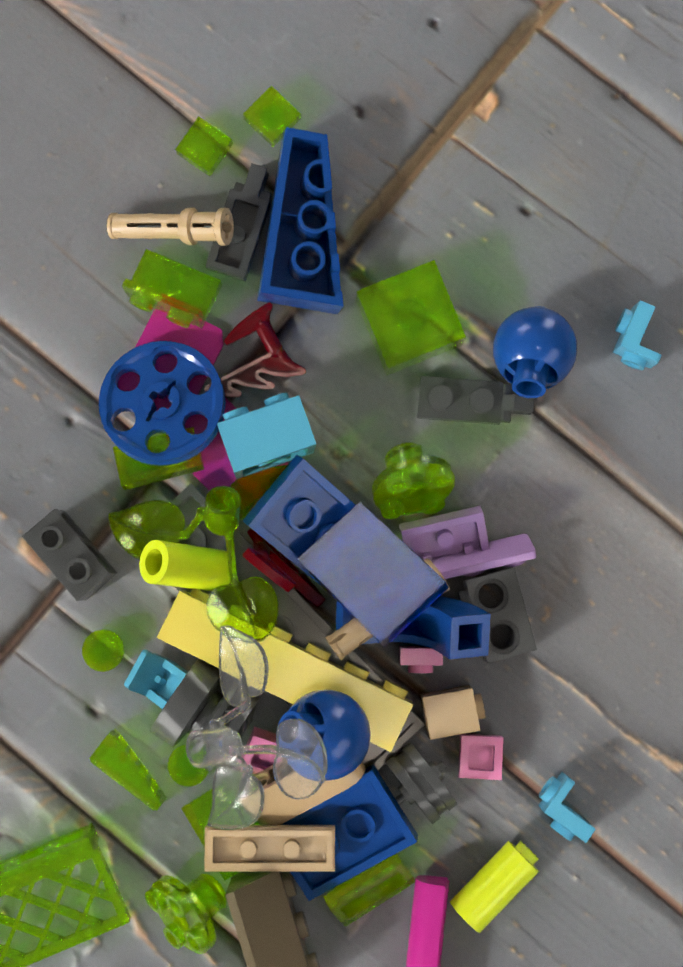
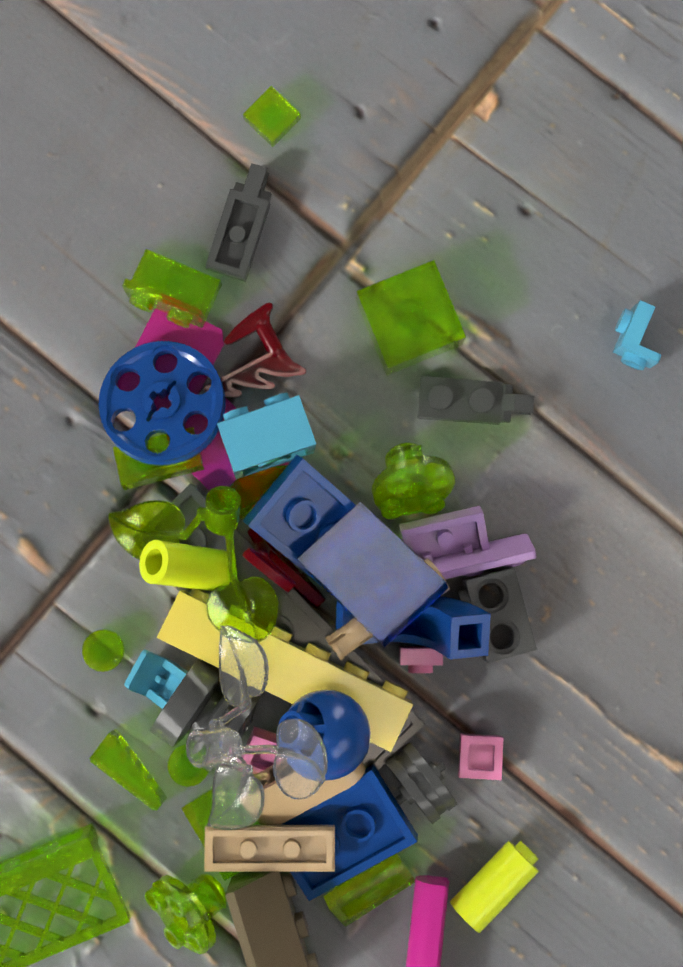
(69, 554): dark grey brick -> none
(189, 224): tan pin -> none
(204, 146): clear neon green plate -> none
(301, 244): blue wedge -> none
(452, 711): tan brick -> none
(534, 350): blue brick -> none
(565, 820): medium azure bracket -> none

